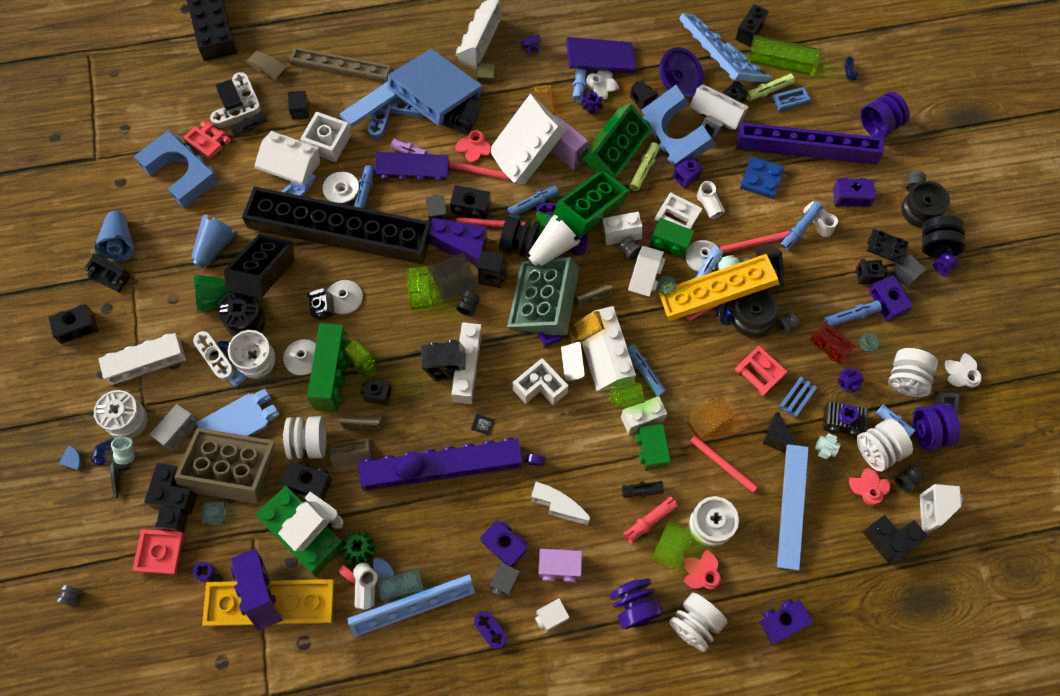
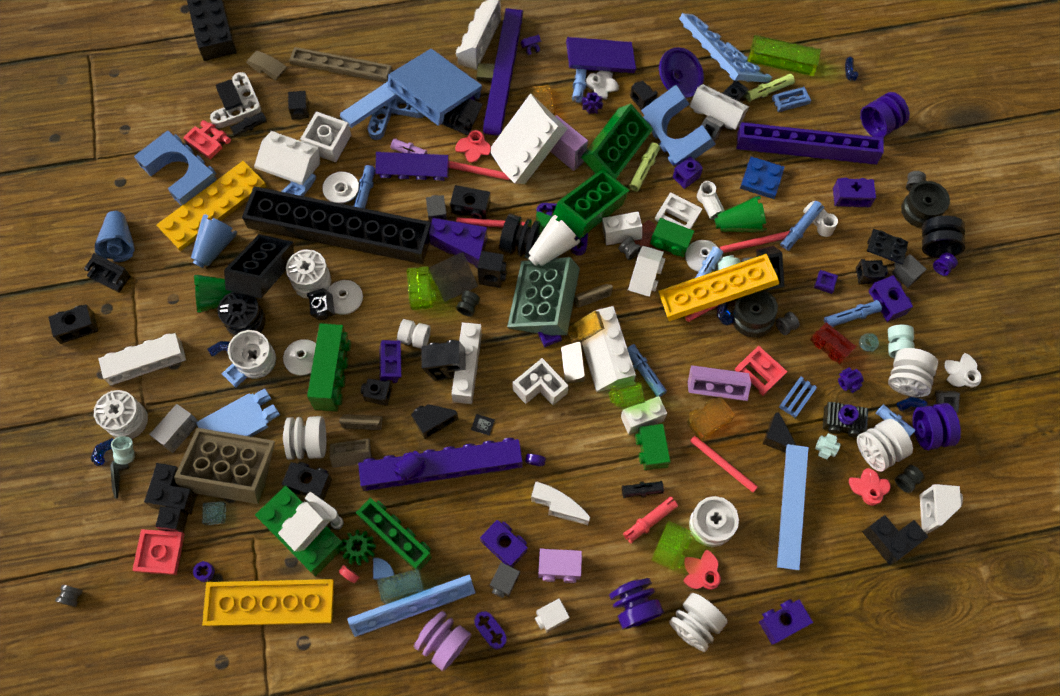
(71, 459): medium blue tile -> none
(206, 352): white beam -> none
(216, 201): none -> yellow plate
(254, 589): dark purple wedge -> none
(312, 279): none -> white wheel
(361, 358): clear neon green brick -> none
(364, 586): white piece -> none
(390, 360): none -> dark purple hinge
(393, 534): none -> green brick
(413, 333): none -> white wheel
(433, 418): none -> black slope
(442, 640): none -> lavender wheel
(503, 72): none -> dark purple beam
(529, 203): medium blue pin -> none
(666, 284): clear light blue plate -> none
(719, 383): none -> lavender brick
(743, 217): none -> green cone
(751, 25): black brick -> none
(826, 281): none -> dark purple tile
(900, 337): none -> light aqua wheel
(911, 402): none -> clear blue arm

